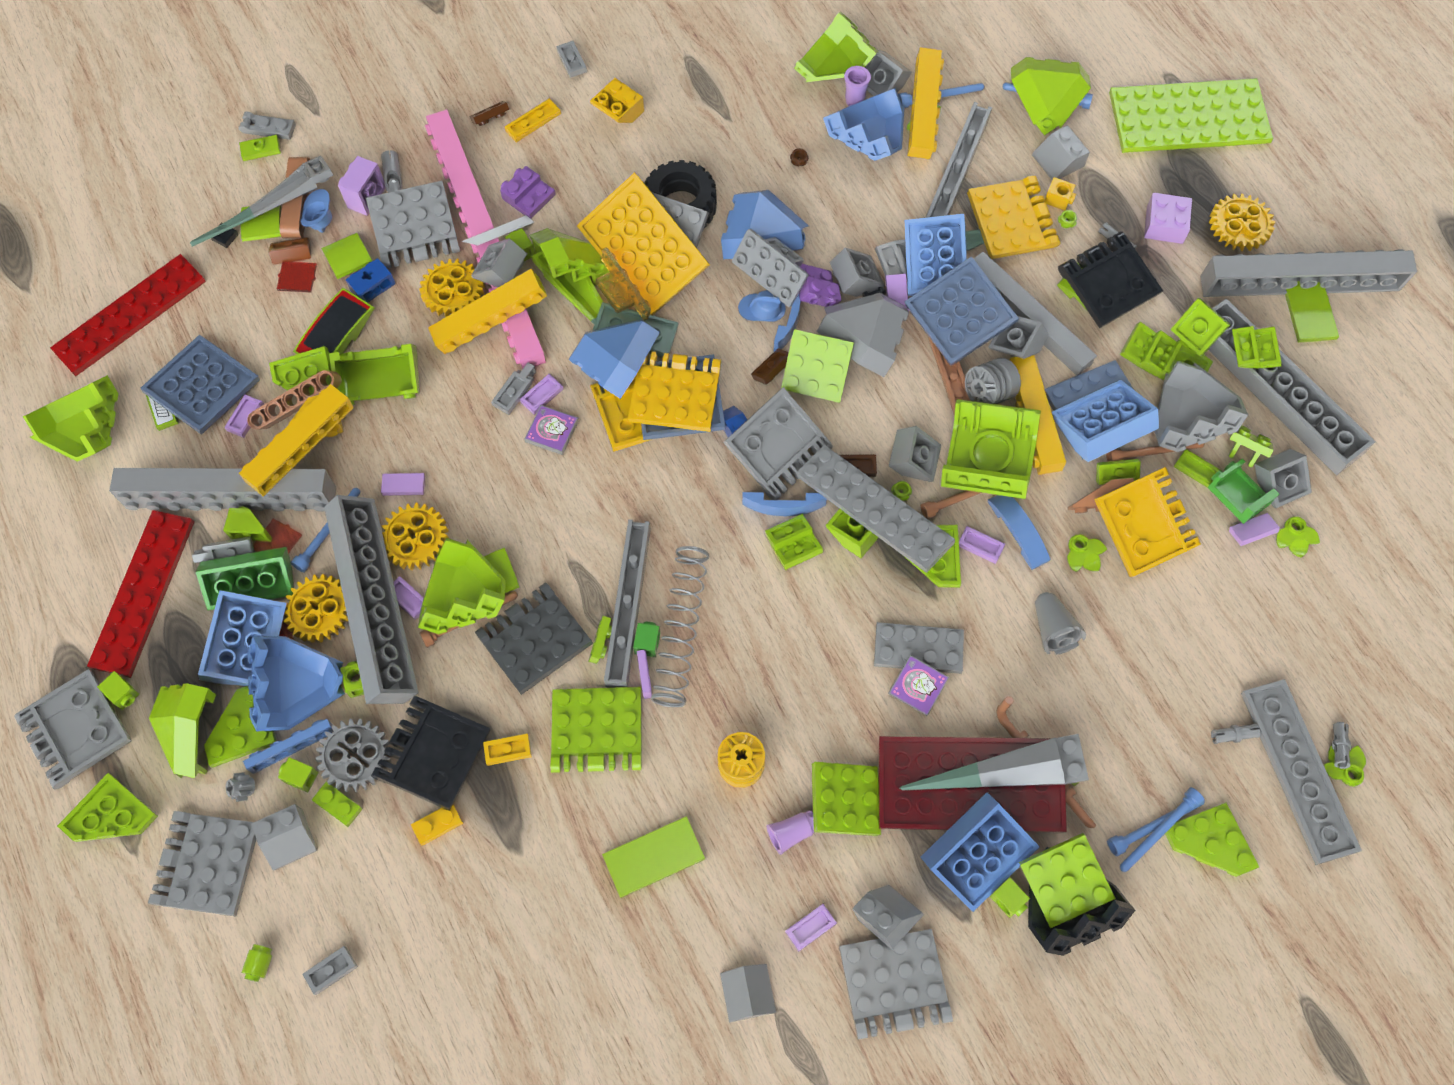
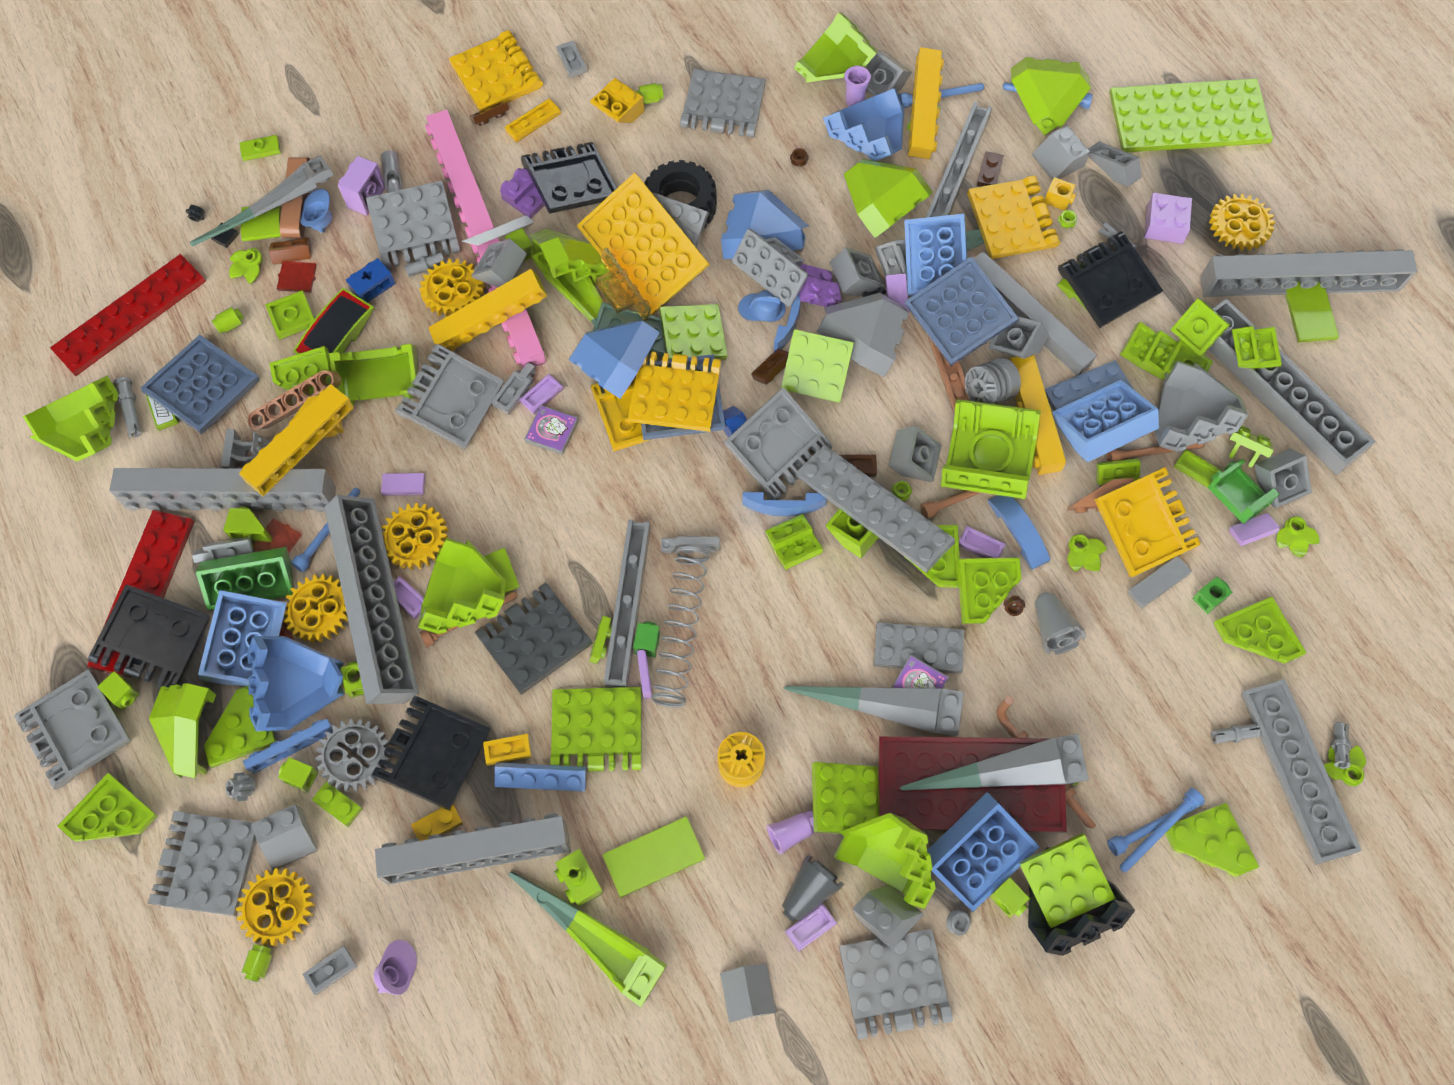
(127, 399): none -> light grey pin
(149, 633): none -> black hinge
(195, 213): none -> black plate
(228, 320): none -> lime brick
(236, 451): none -> light grey tile
(238, 421): lavender tile -> none
(245, 265): none -> lime plate
(254, 914): none -> yellow gear
(267, 126): light grey plate -> none
(290, 314): none -> lime plate
(347, 255): lime slope -> none
(395, 968): none -> lavender piece
(424, 264): none -> light grey pin
(452, 399): none -> light grey hinge
(472, 849): none -> light grey brick
(493, 73): none -> yellow hinge
(540, 777): none -> medium blue plate
(569, 179): none -> hinge
(578, 878): none -> lime brick
(619, 957): none -> lime plate
(651, 93): none -> lime brick
(693, 330): none -> lime plate
(710, 544): none -> light grey hinge
(723, 101): none -> light grey hinge
(809, 889): none -> dark grey cone
(884, 192): none -> lime panel
(893, 853): none -> lime panel
(923, 708): none -> light grey plate
(958, 922): none -> light grey tile
(985, 585): none -> lime plate
(990, 169): none -> plate
(1014, 610): none -> reddish brown plate
(1117, 164): none -> light grey slope
(1159, 582): none -> light grey tile
(1207, 600): none -> bright green brick
(1262, 631): none -> lime plate

